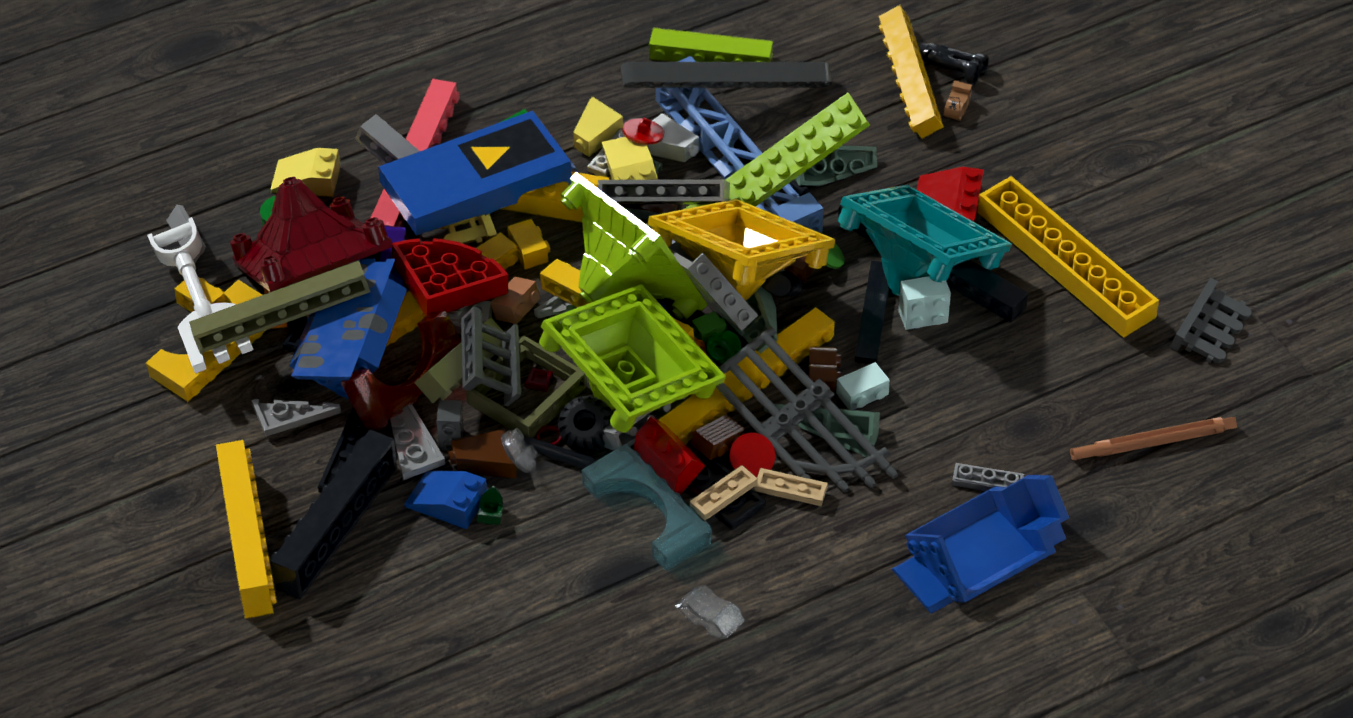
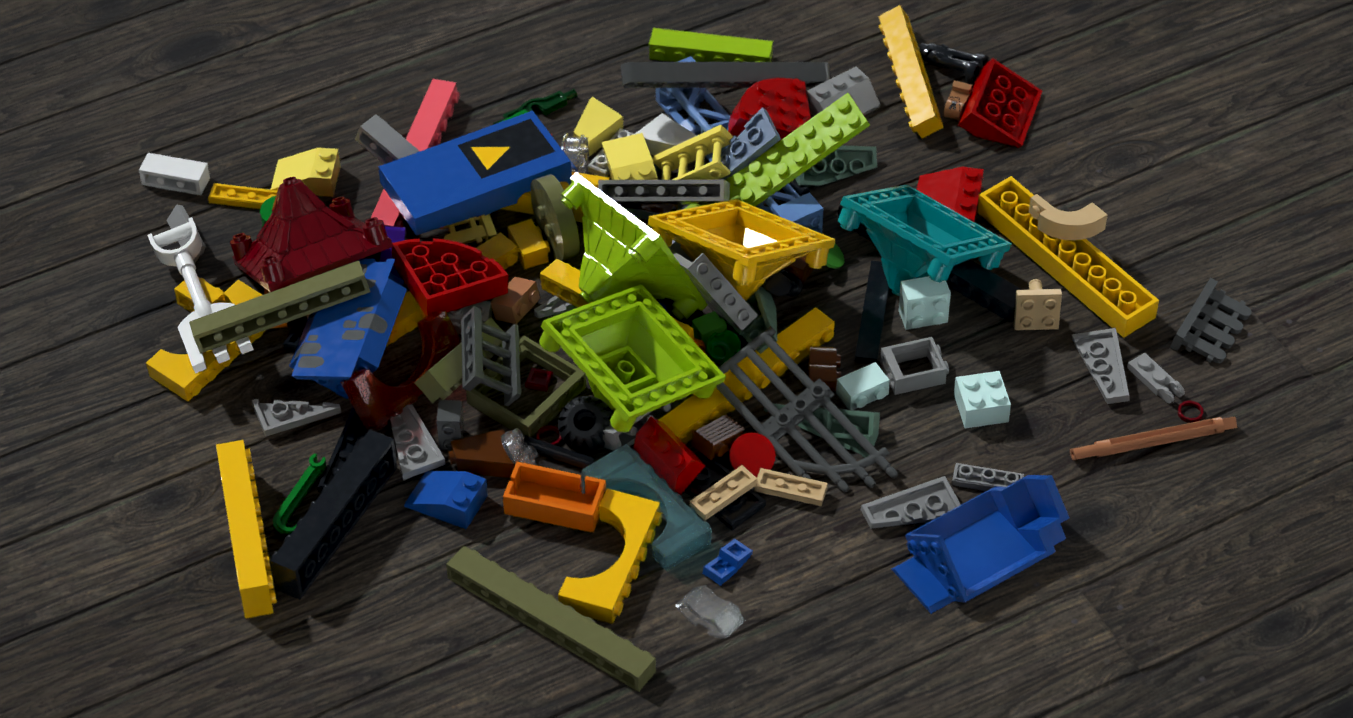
(174, 174): none -> white brick
(239, 195): none -> yellow tile
(298, 494): none -> green piece
(490, 507): dark green plate -> none
(544, 105): none -> dark green piece
(552, 618): none -> olive brick
(554, 218): none -> olive brick
(554, 497): none -> orange piece
(576, 151): none -> clear wheel
(604, 593): none -> yellow arch
(643, 131): red piece -> none
(696, 149): none -> light yellow fence
(728, 562): none -> blue slope
(749, 145): none -> sand blue wing
(781, 97): none -> red brick
(850, 82): none -> light grey slope
(909, 351): none -> light grey window
(912, 505): none -> light grey wing
(982, 399): none -> light aqua brick
(1000, 105): none -> red slope
(1037, 308): none -> tan plate
(1067, 225): none -> tan arch
(1104, 361): none -> light grey wing
(1155, 378): none -> light grey hinge
(1191, 403): none -> dark red piece

